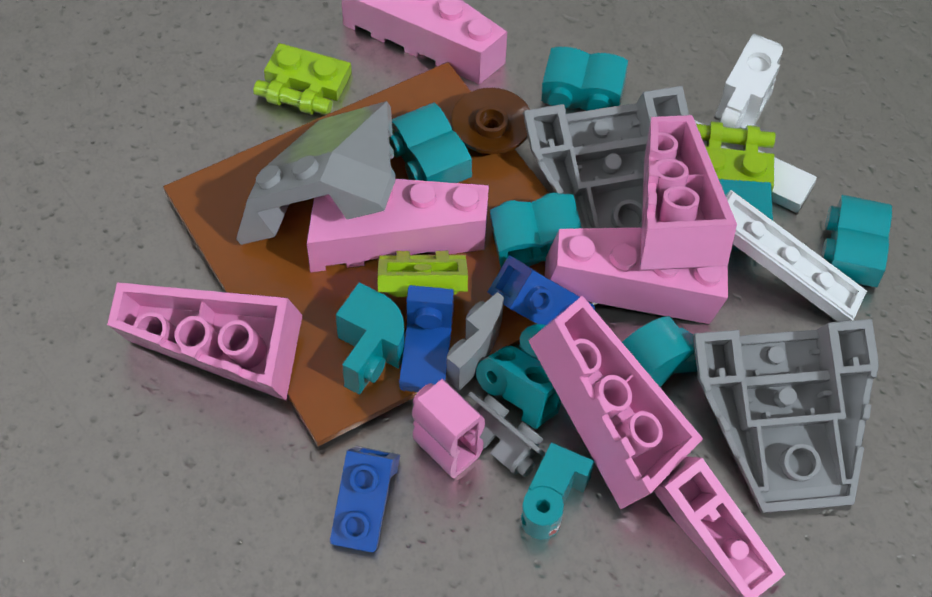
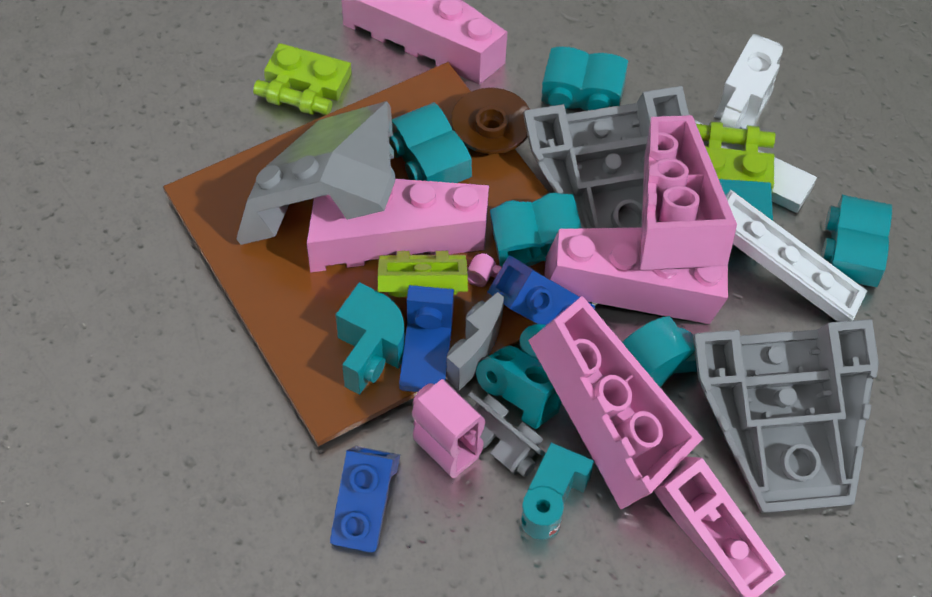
(221, 332): bright pink wedge -> none
(481, 269): none -> bright pink hand

